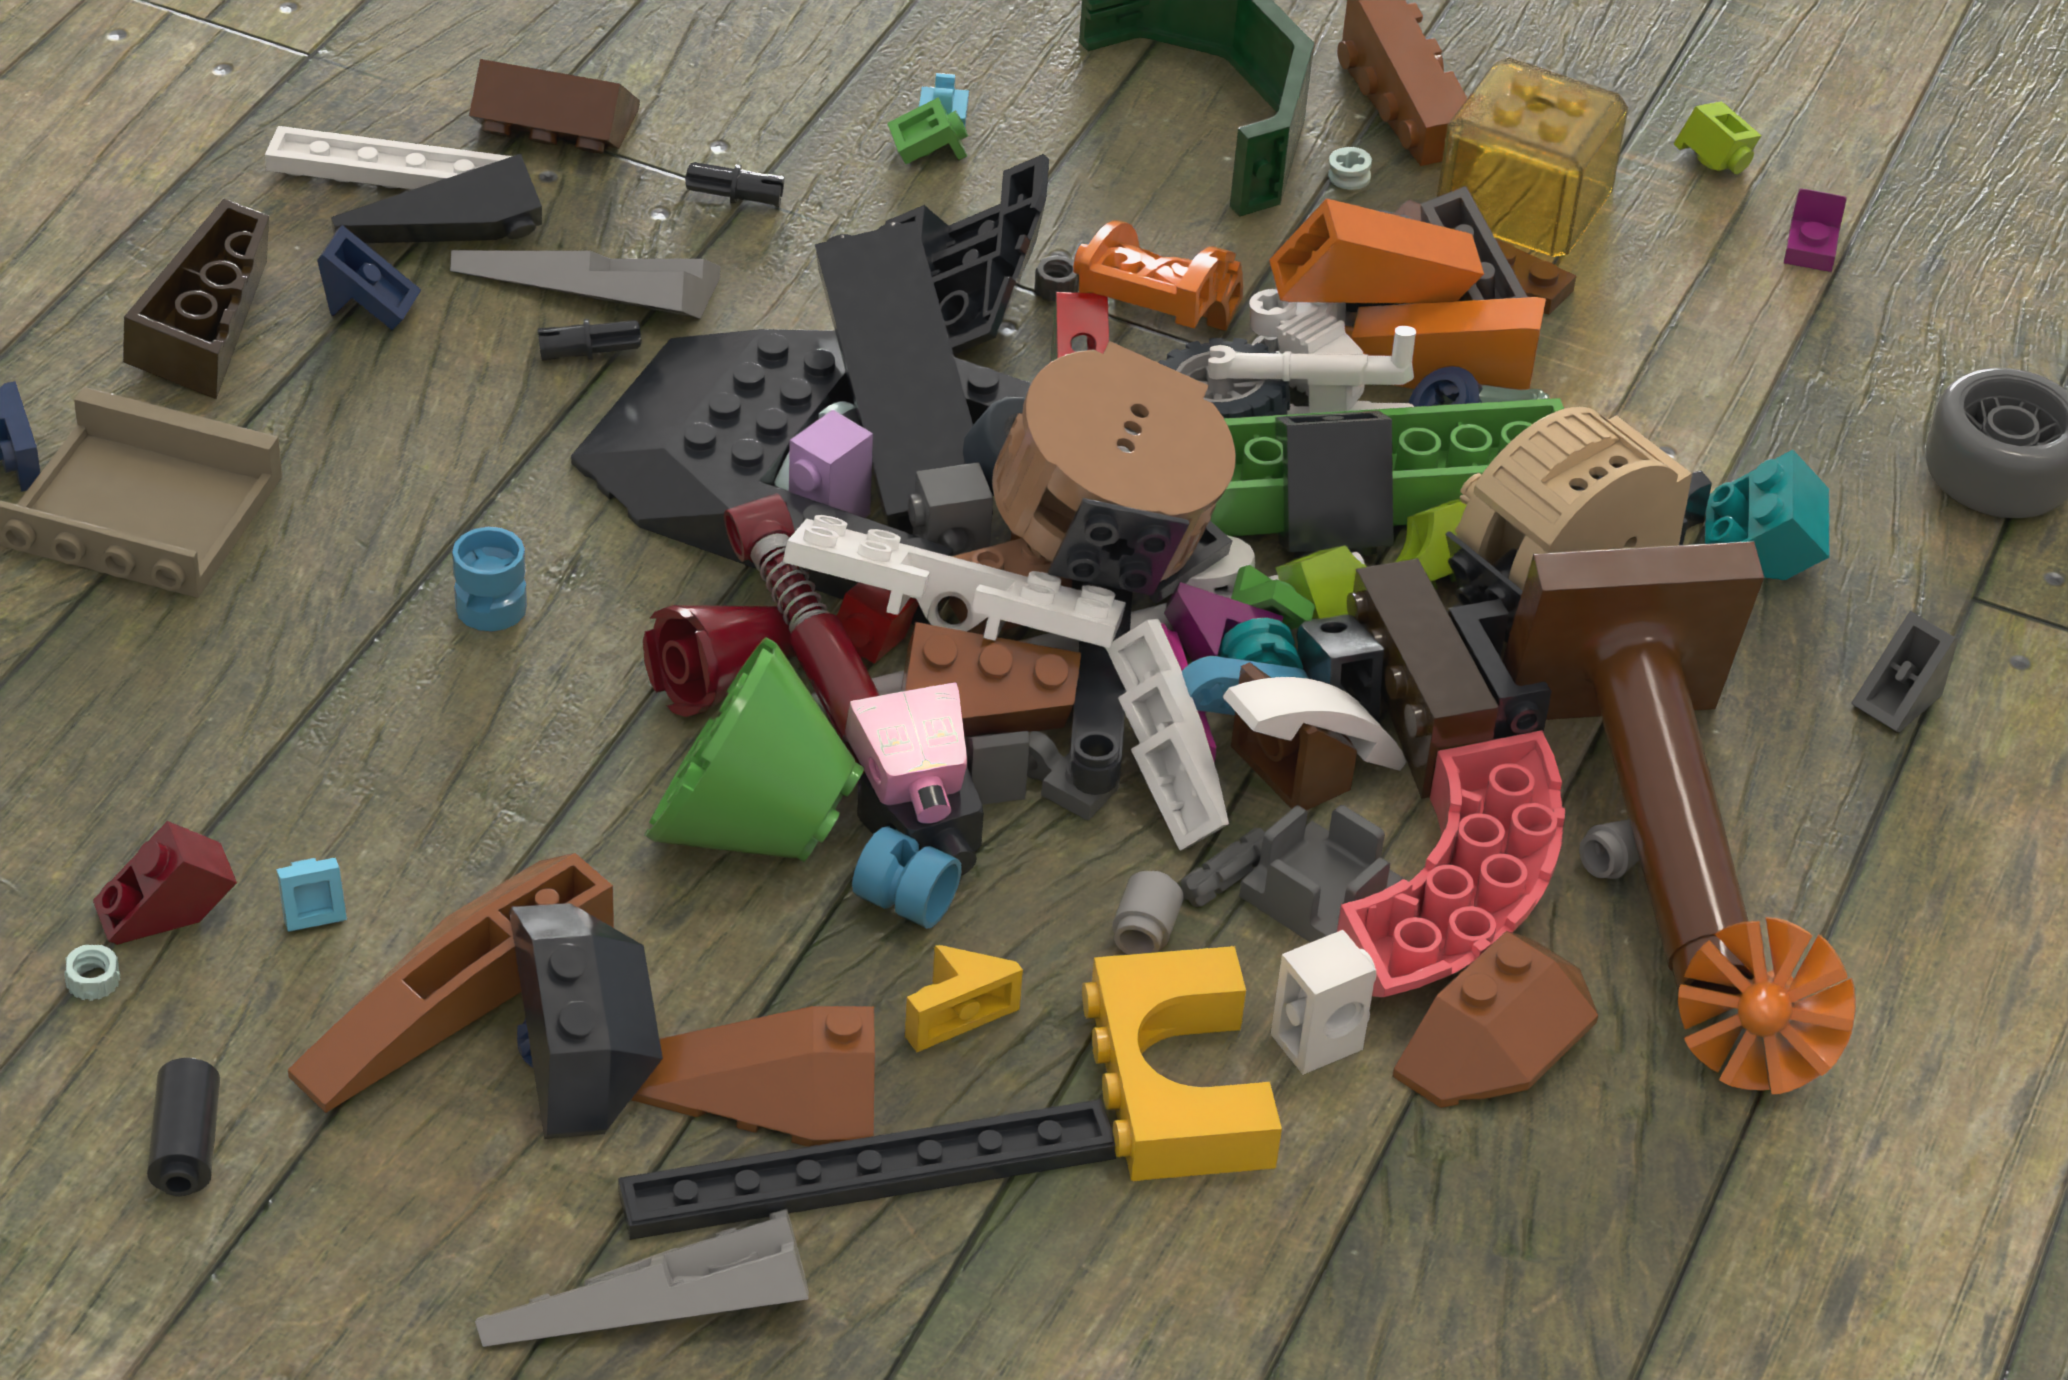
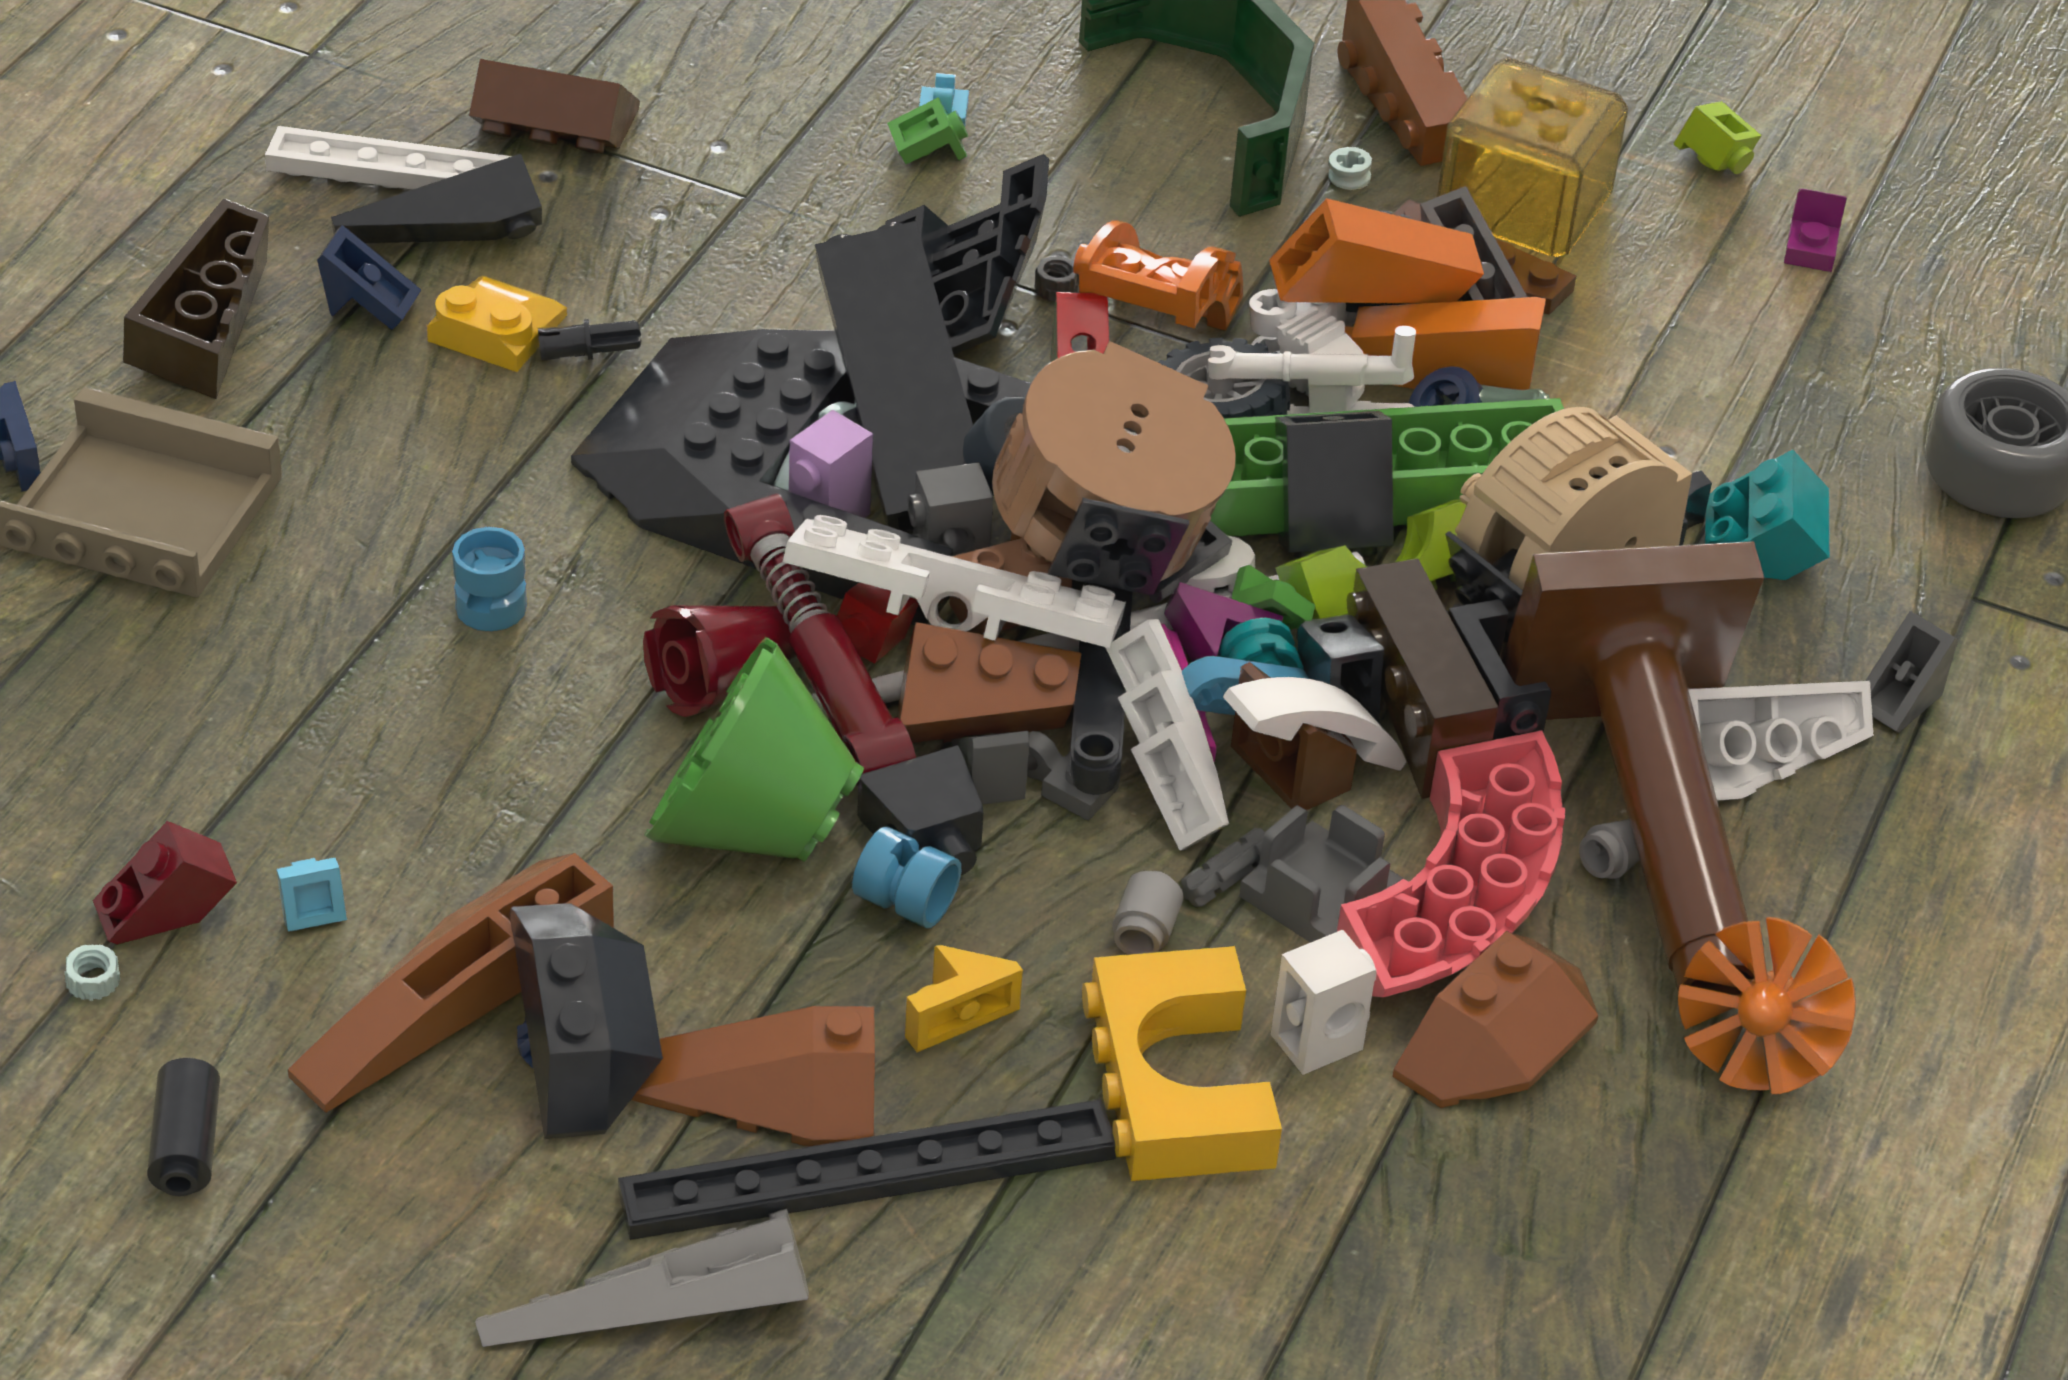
(493, 321): none -> yellow slope
(653, 284): light grey wedge -> none
(735, 183): black axle -> none
(911, 747): torso -> none
(1775, 729): none -> white wedge

